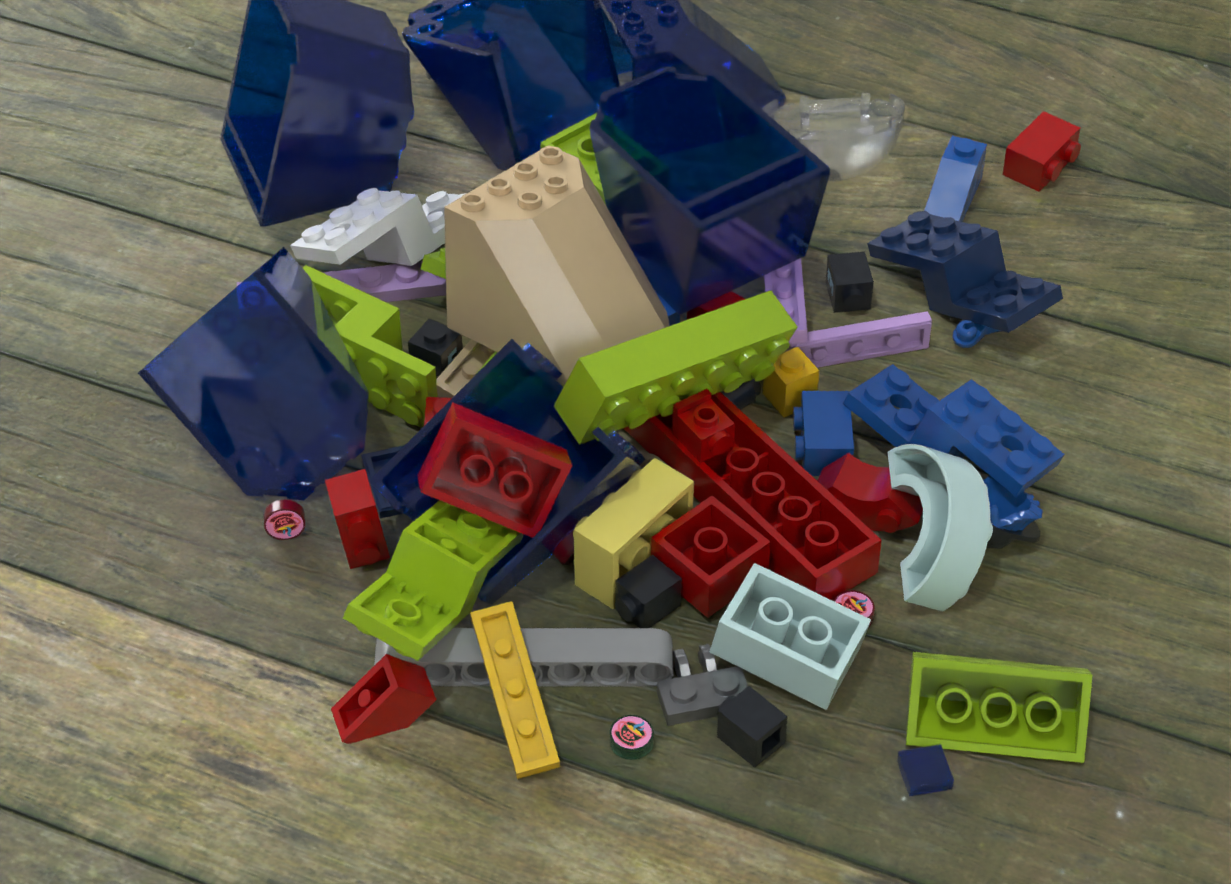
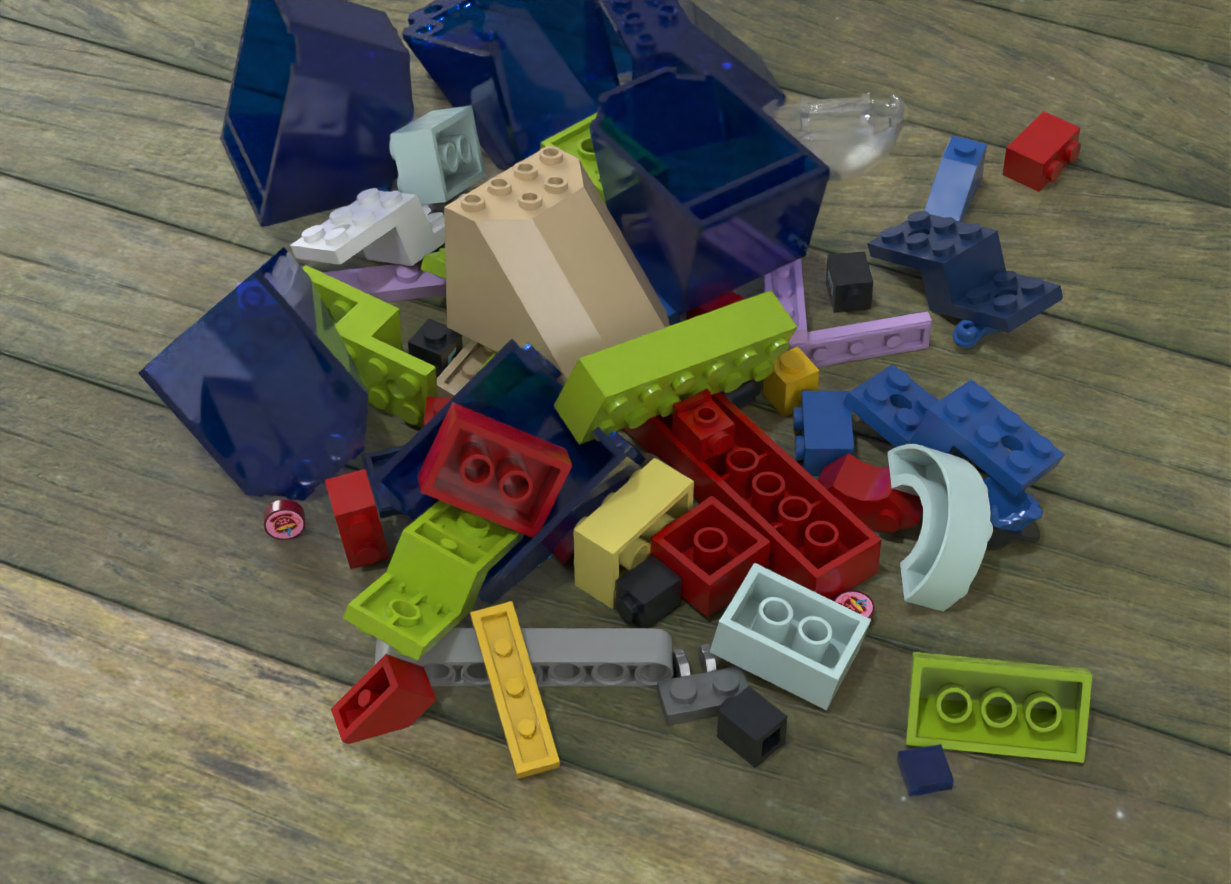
(438, 155): none -> light aqua brick
(631, 737): tile -> none

